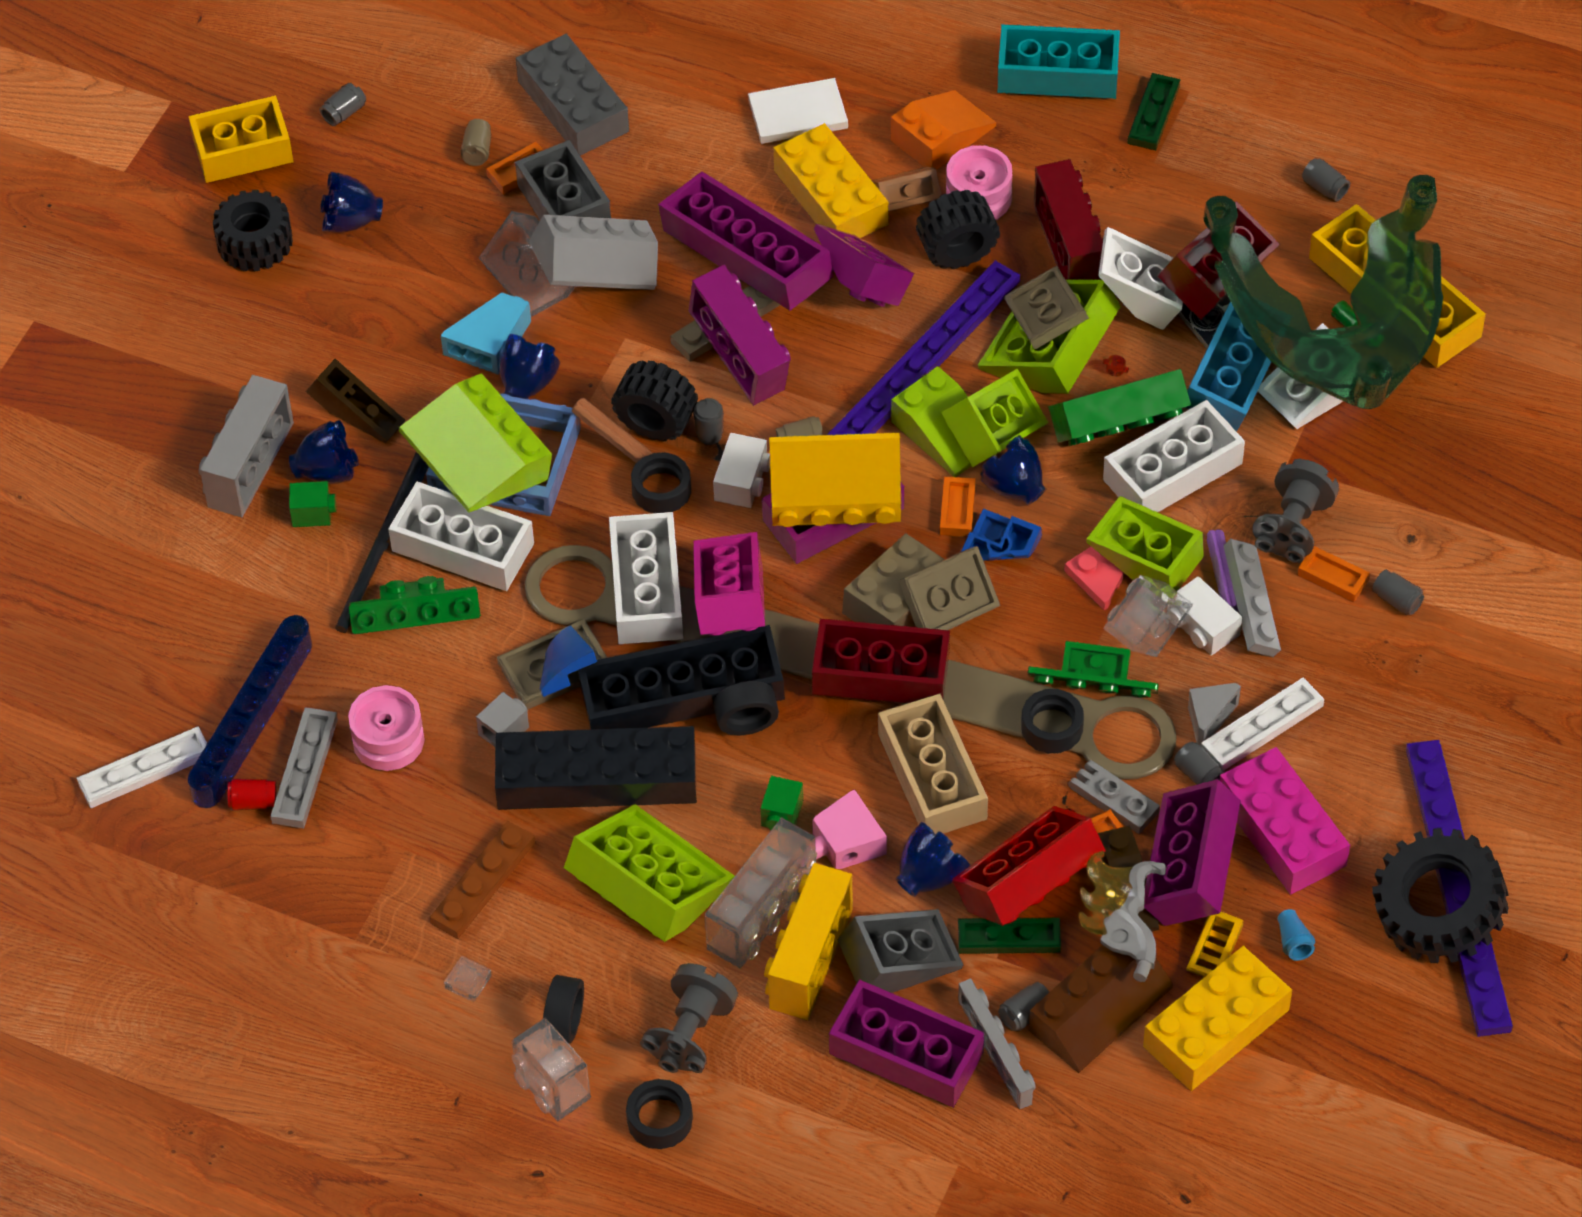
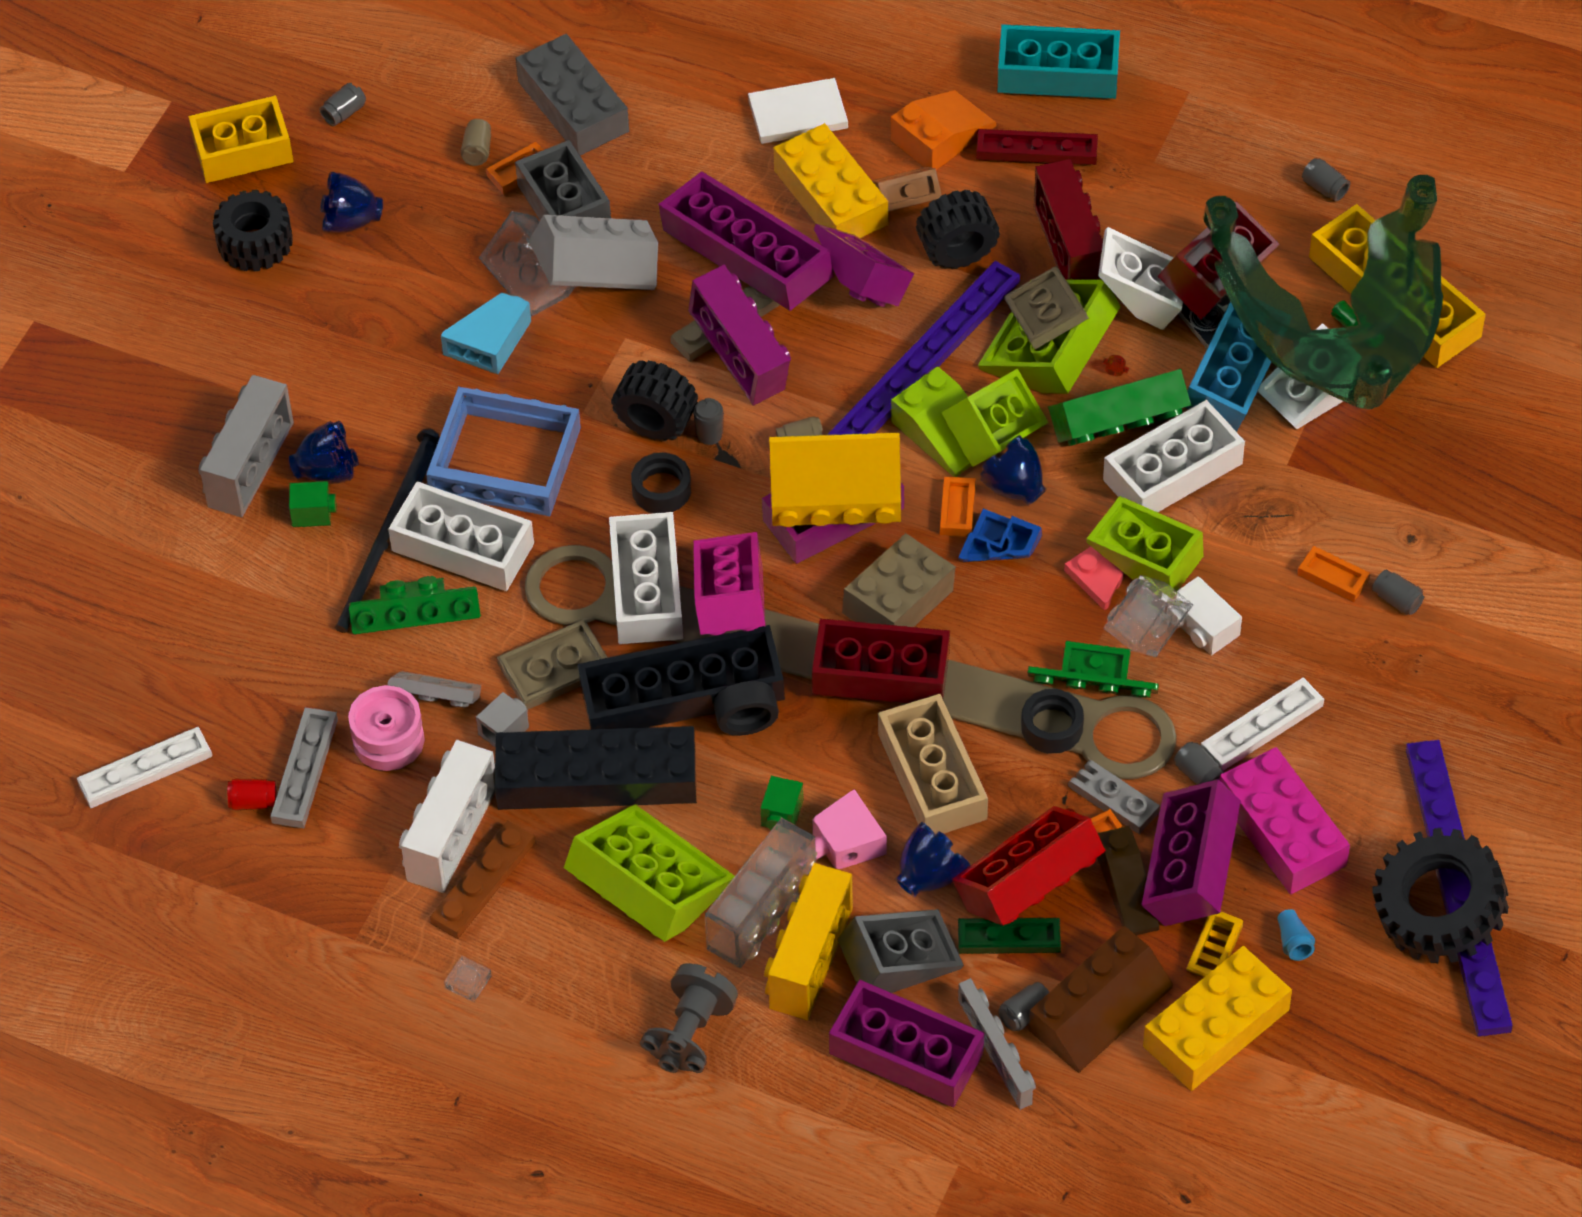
(249, 725): clear blue beam -> none
(354, 402): dark brown slope -> none
(432, 688): none -> light grey hinge
(448, 816): none -> white brick
(477, 444): lime slope -> none
(526, 366): clear blue piece -> none
(550, 1070): clear brick -> none
(563, 656): blue slope -> none
(565, 1005): black tyre -> none
(610, 430): nougat axle -> none
(652, 1091): black tyre -> none
(741, 470): white piece -> none
(950, 591): dark tan tile -> none
(982, 171): bright pink wheel -> none
(1036, 146): none -> dark red plate
(1115, 910): piece -> none
(1153, 111): dark green tile -> none
(1211, 707): light grey slope -> none
(1215, 542): medium lavender axle -> none
(1252, 598): light grey plate -> none
(1303, 490): dark grey piece -> none

